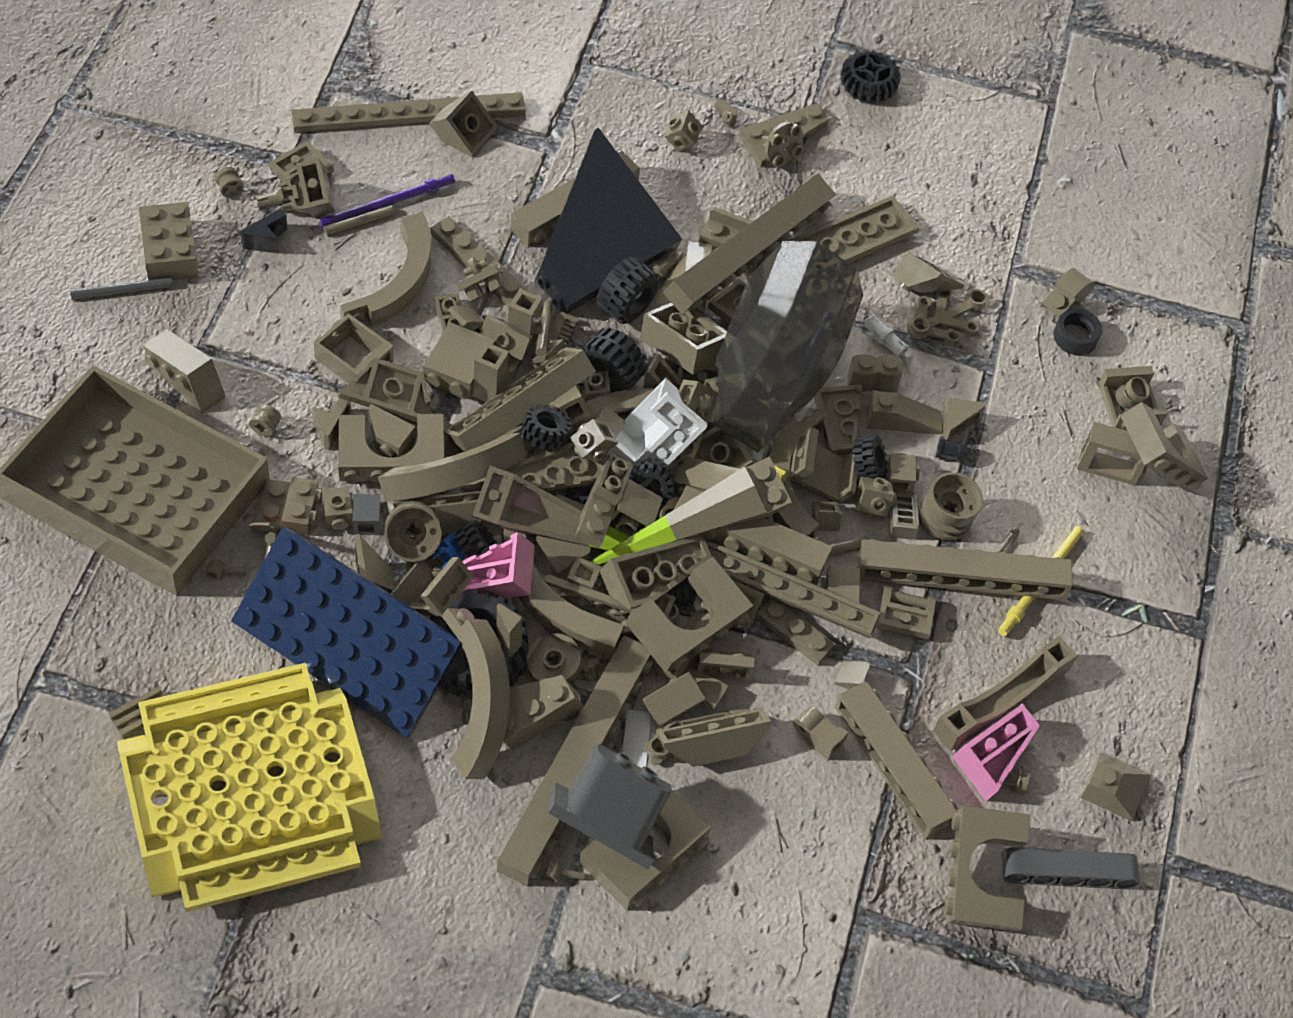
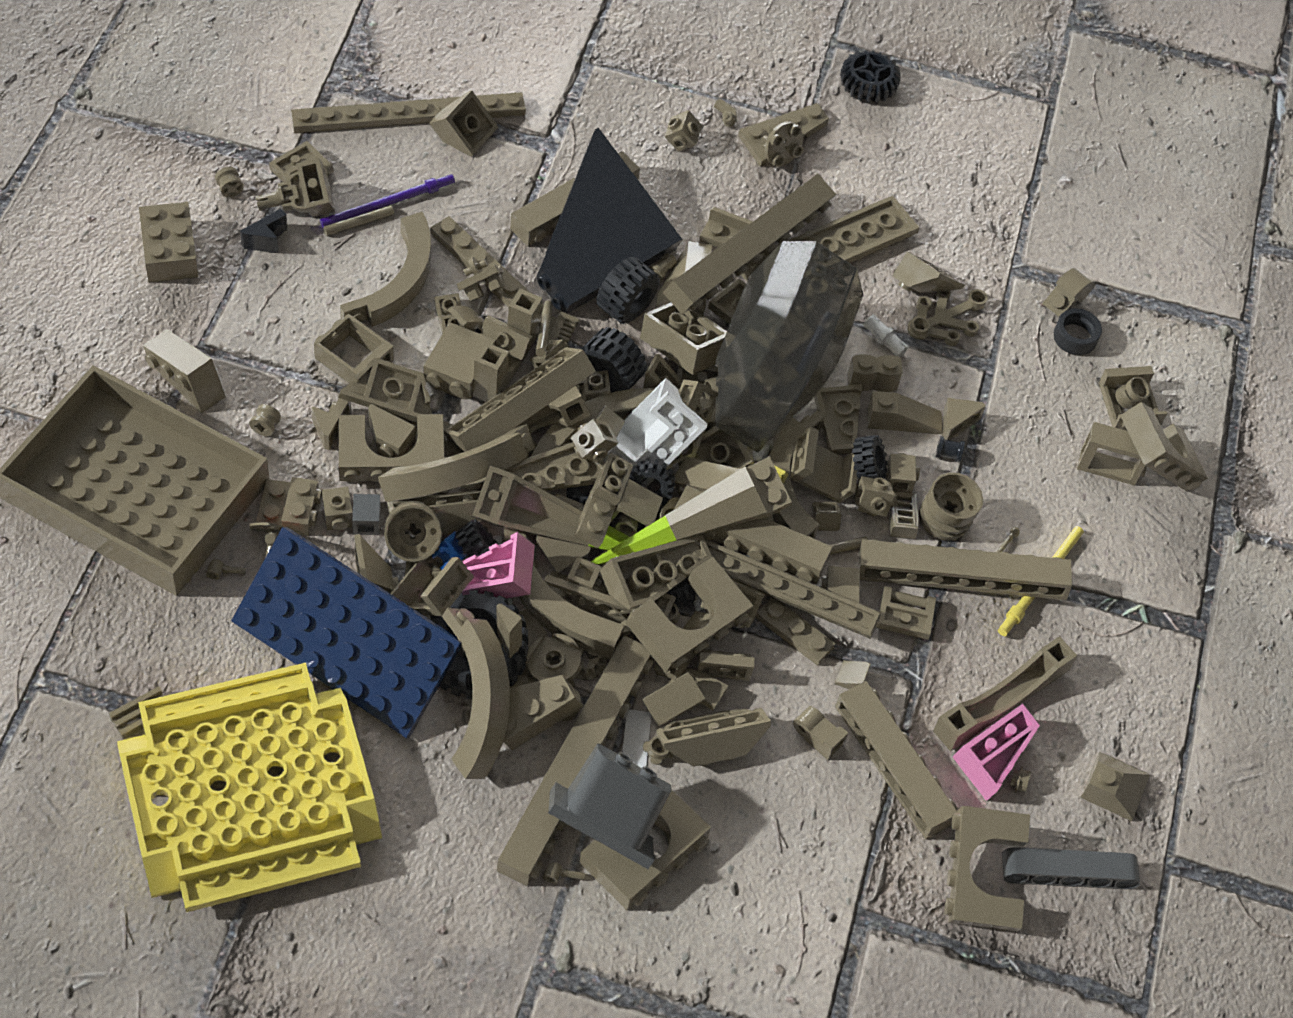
(121, 288): dark grey bar -> none
(546, 427): black tyre -> none

